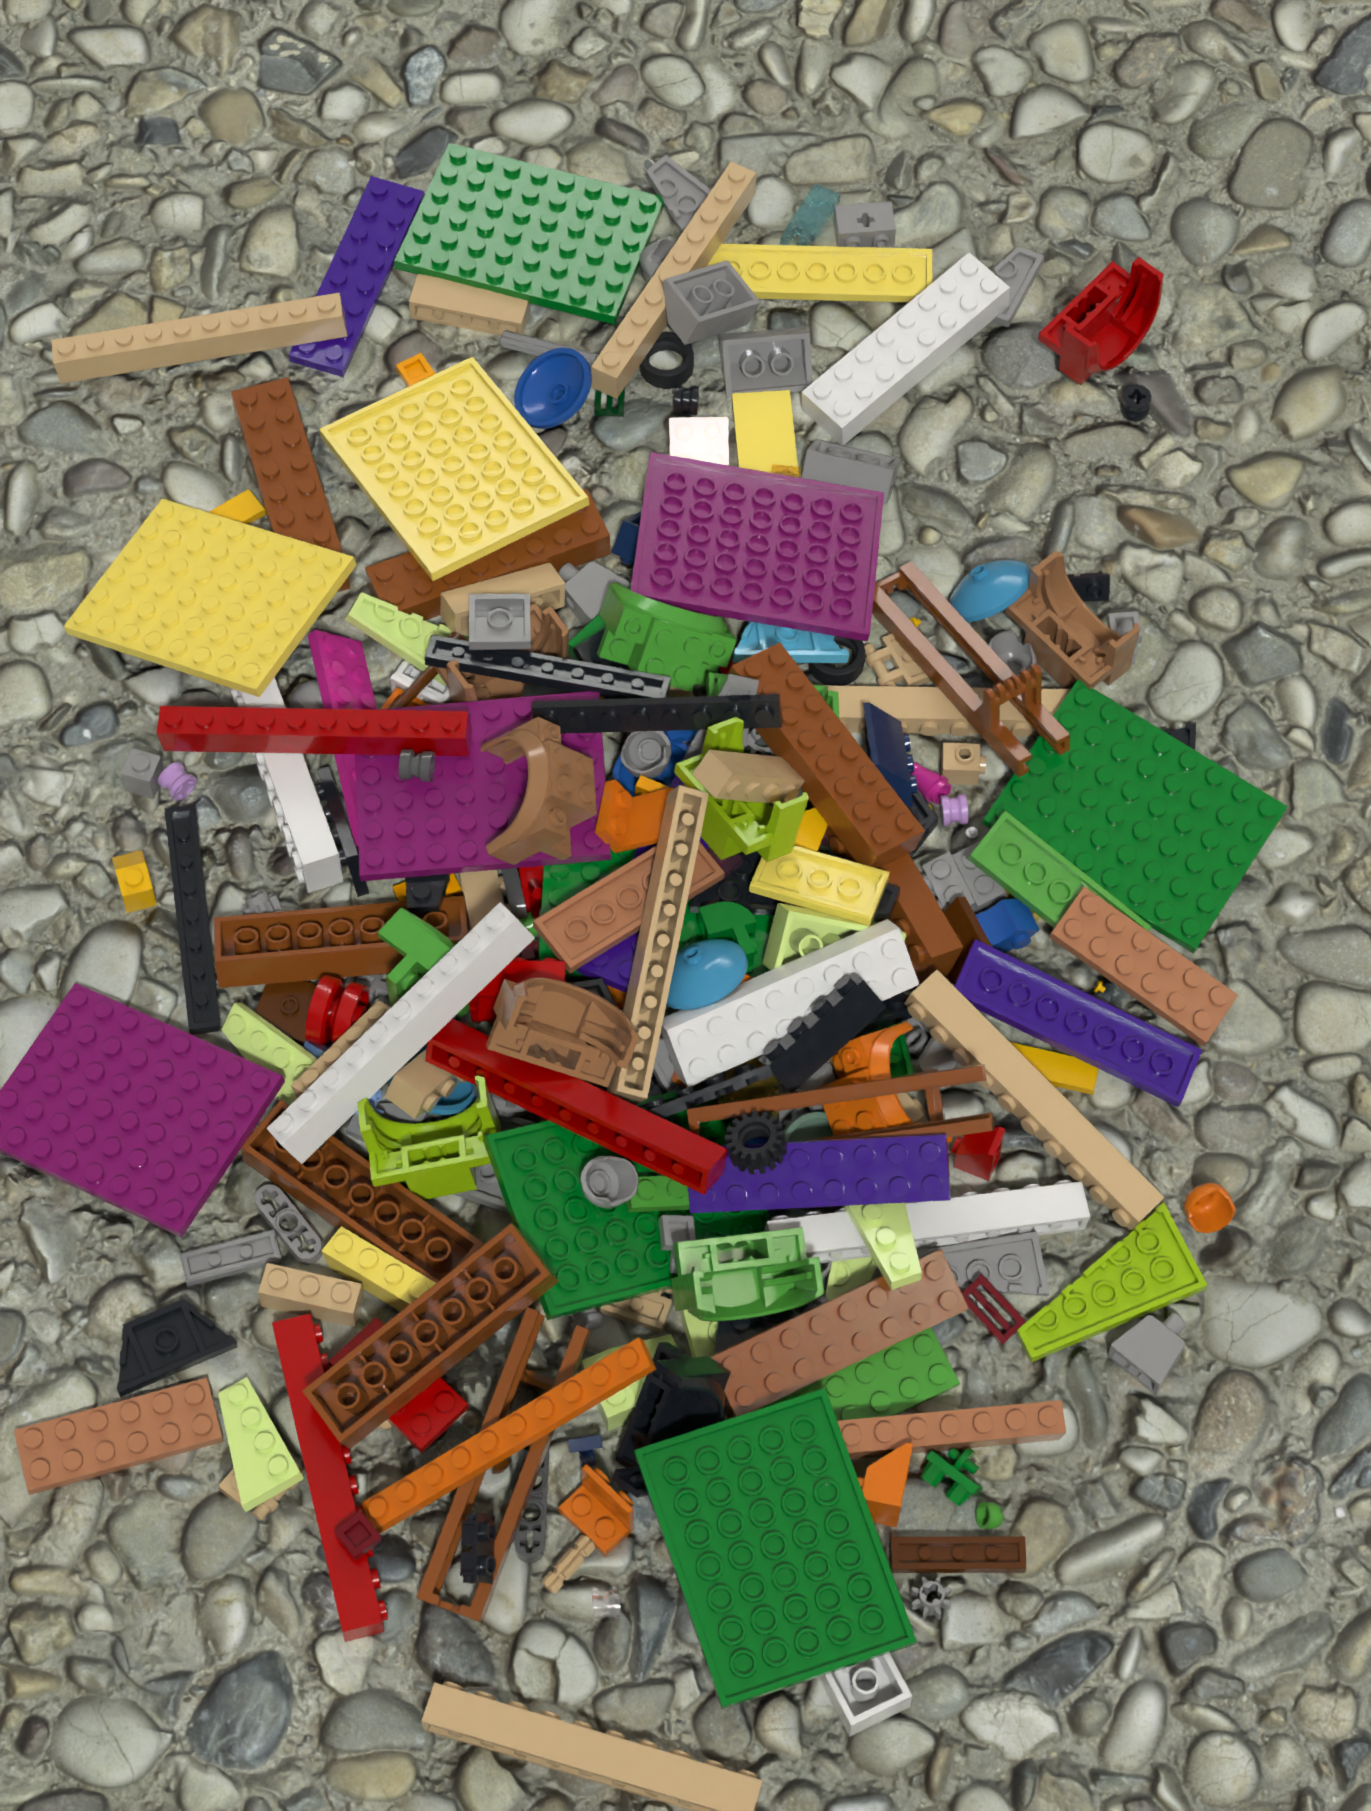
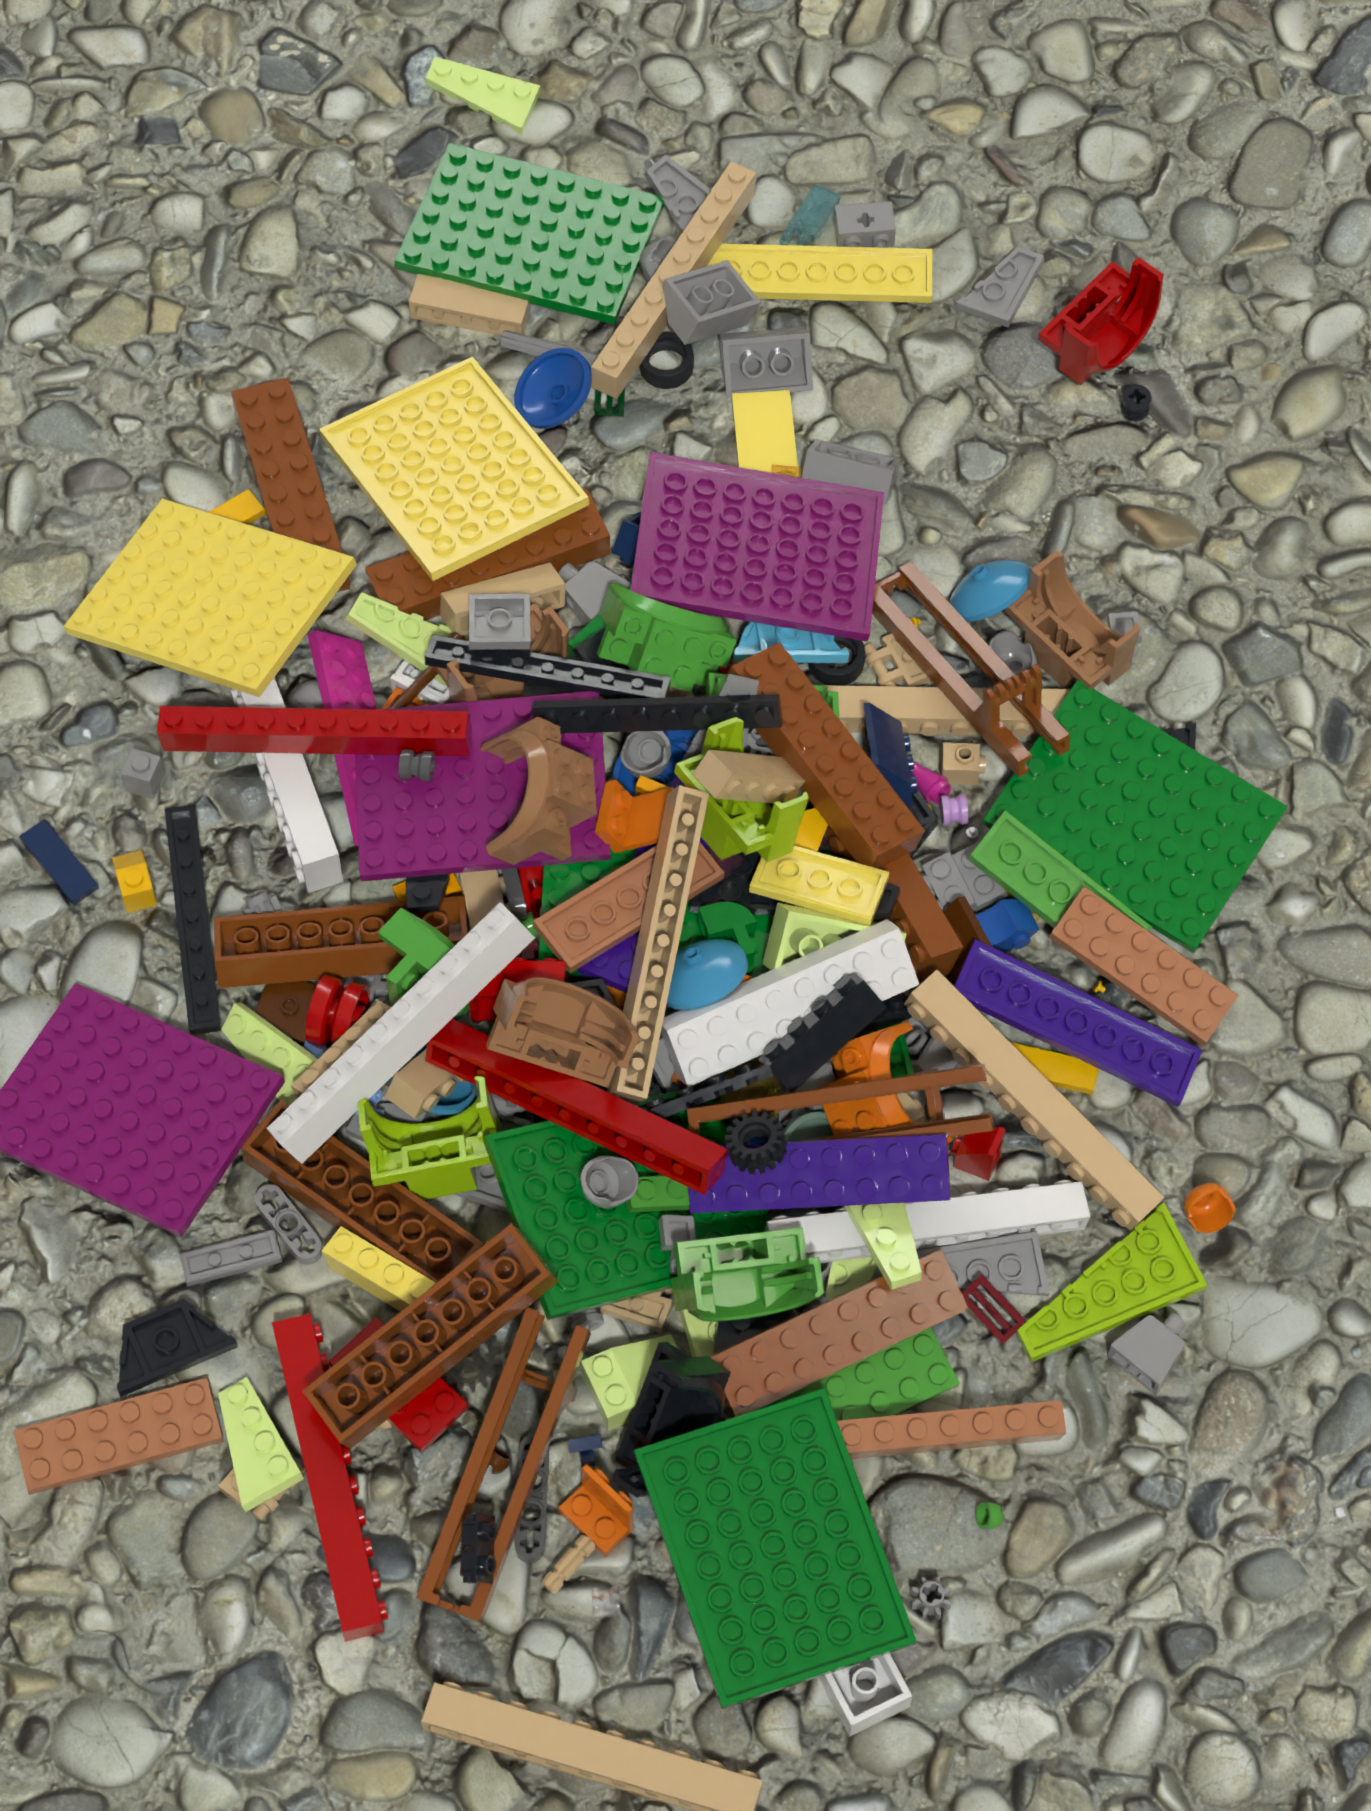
(59, 862): none -> dark blue tile
(177, 781): lavender wheel -> none
(199, 338): tan brick -> none
(311, 1293): tan brick -> none
(340, 831): black wing -> none
(358, 1536): dark red plate -> none
(362, 269): dark purple plate -> none
(414, 369): light orange plate -> none
(498, 95): none -> yellowish green wing
(509, 1435): orange plate -> none
(686, 399): black wheel -> none
(700, 439): bracket -> none
(886, 1484): orange slope -> none
(905, 349): white brick -> none
(958, 1554): reddish brown plate -> none
(964, 1485): green hips -> none
(1091, 586): black hinge -> none

